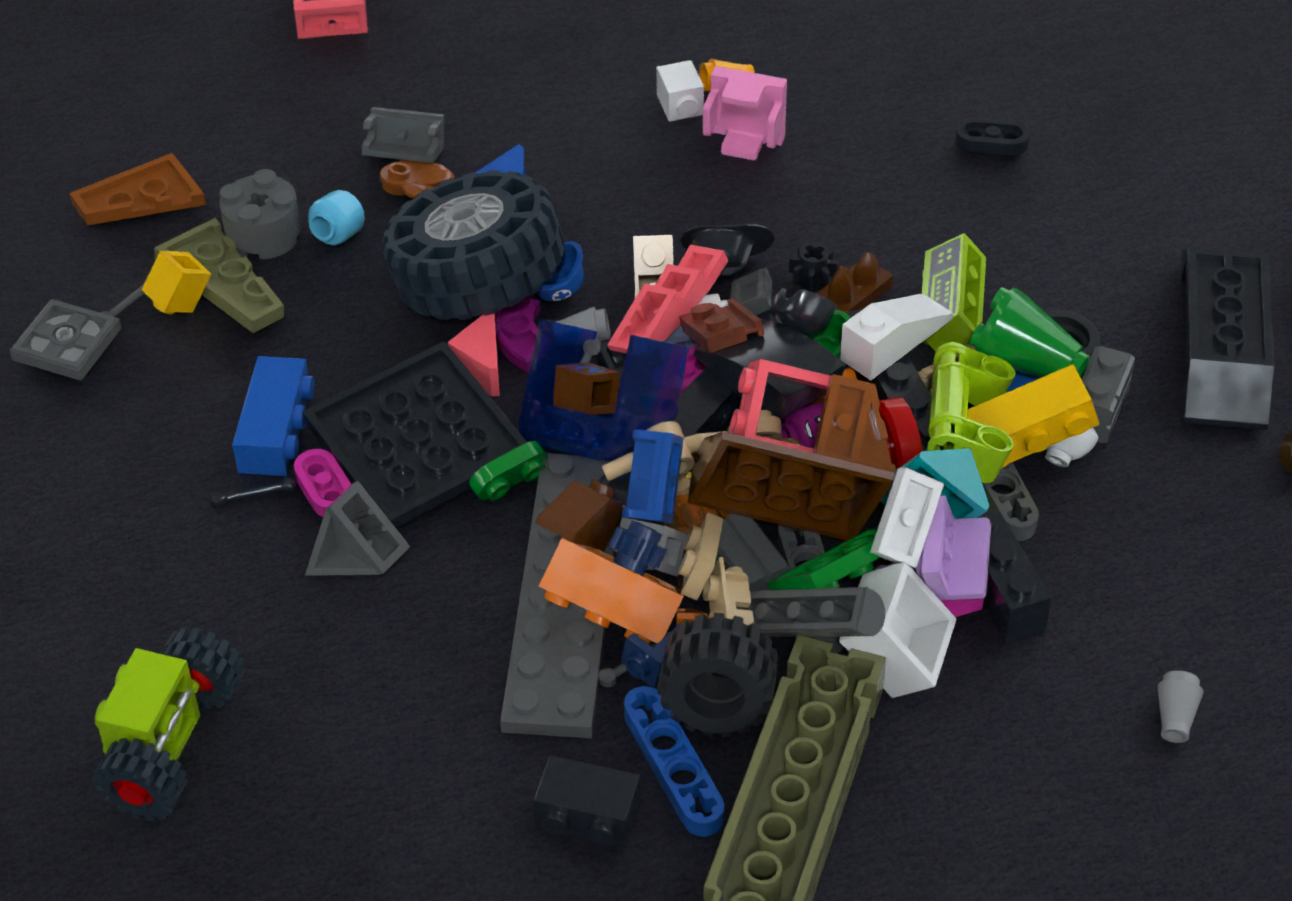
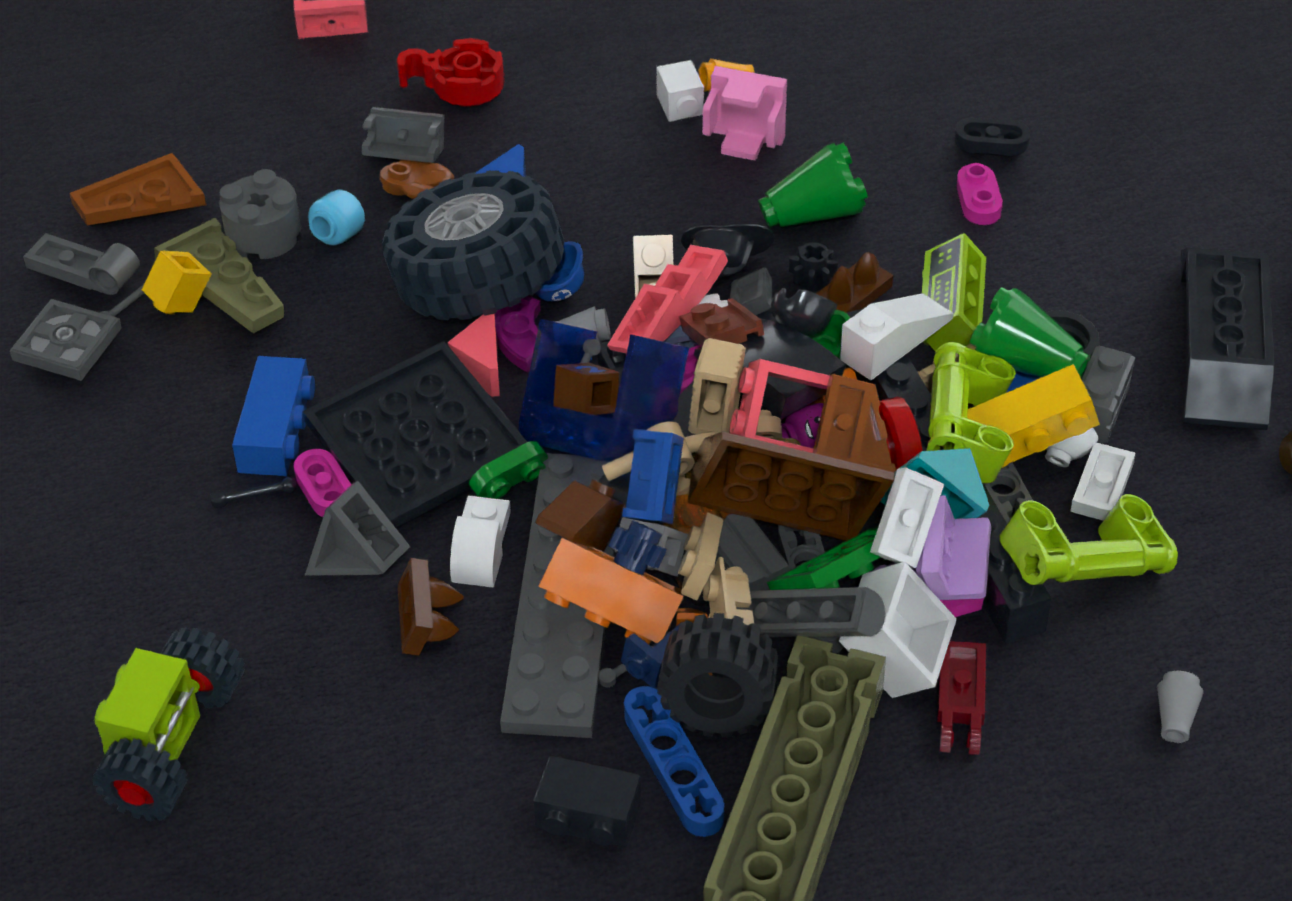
(83, 265): none -> dark grey plate
(416, 598): none -> reddish brown tile
(460, 75): none -> red piece
(478, 541): none -> white brick
(716, 386): none -> tan brick
(815, 190): none -> green cone
(962, 693): none -> dark red hinge
(979, 194): none -> dark pink plate
(1102, 481): none -> white plate
(1129, 544): none -> lime piece

